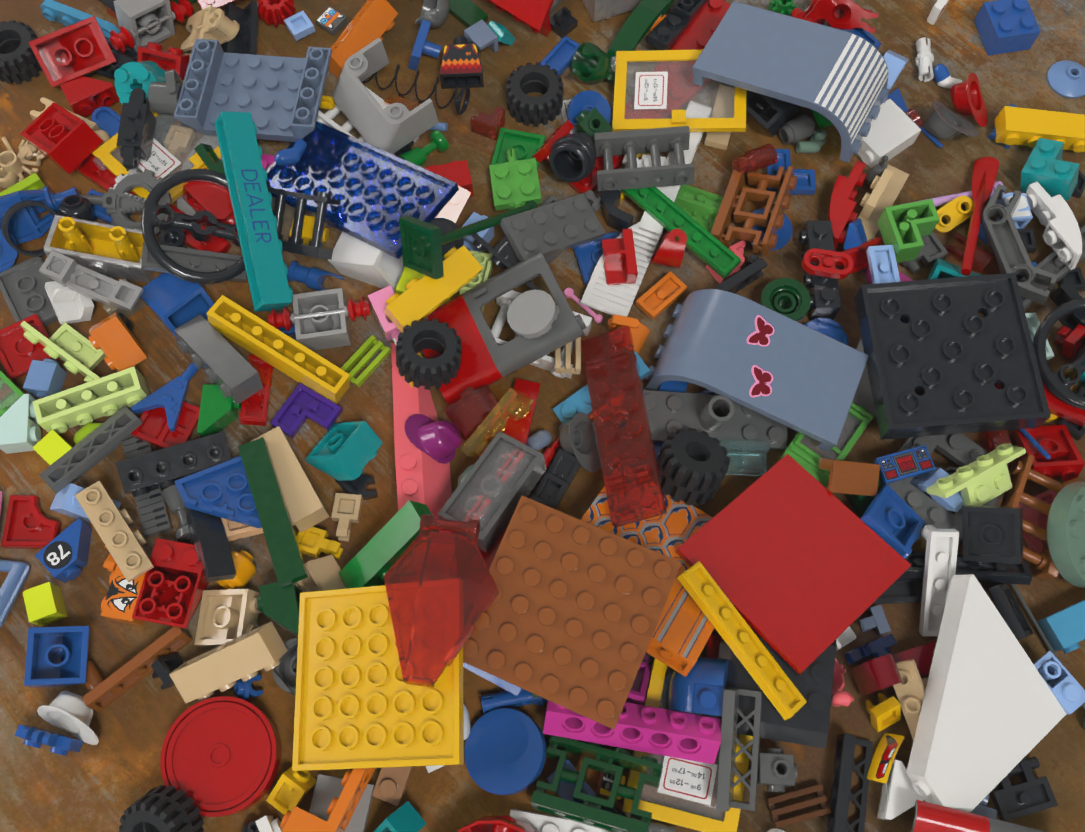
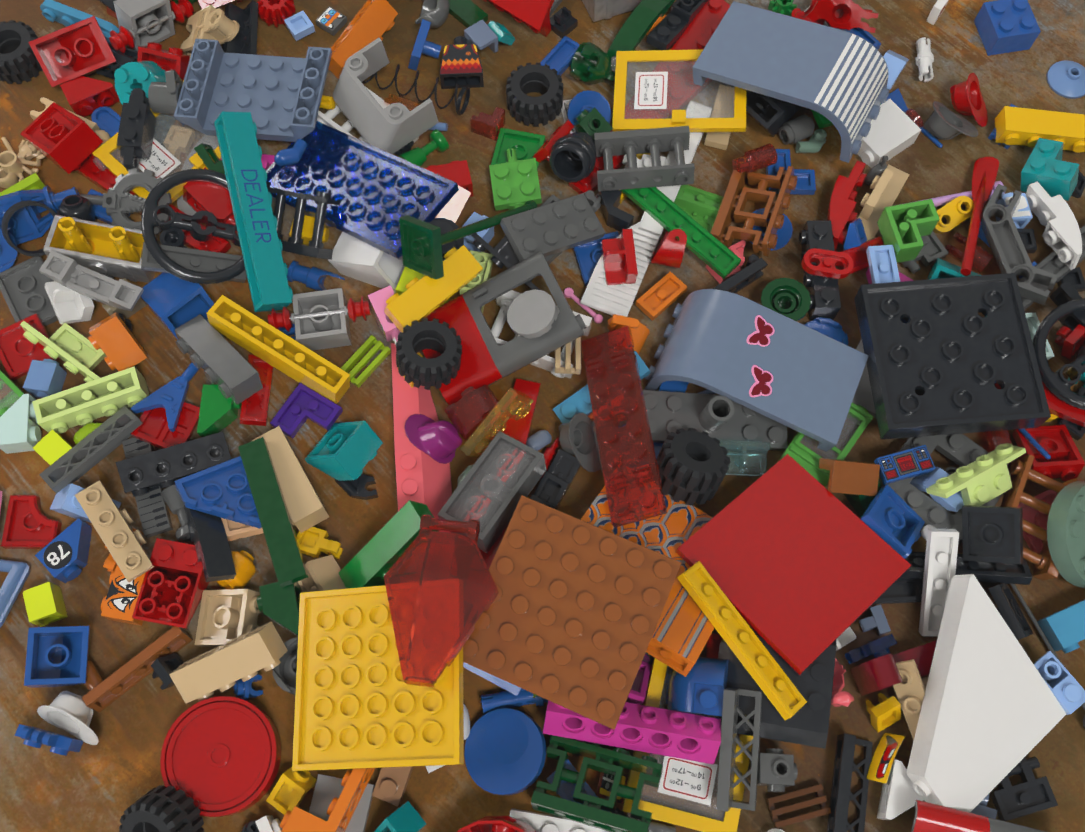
(346, 511): tan plate -> none
(943, 77): arm -> none

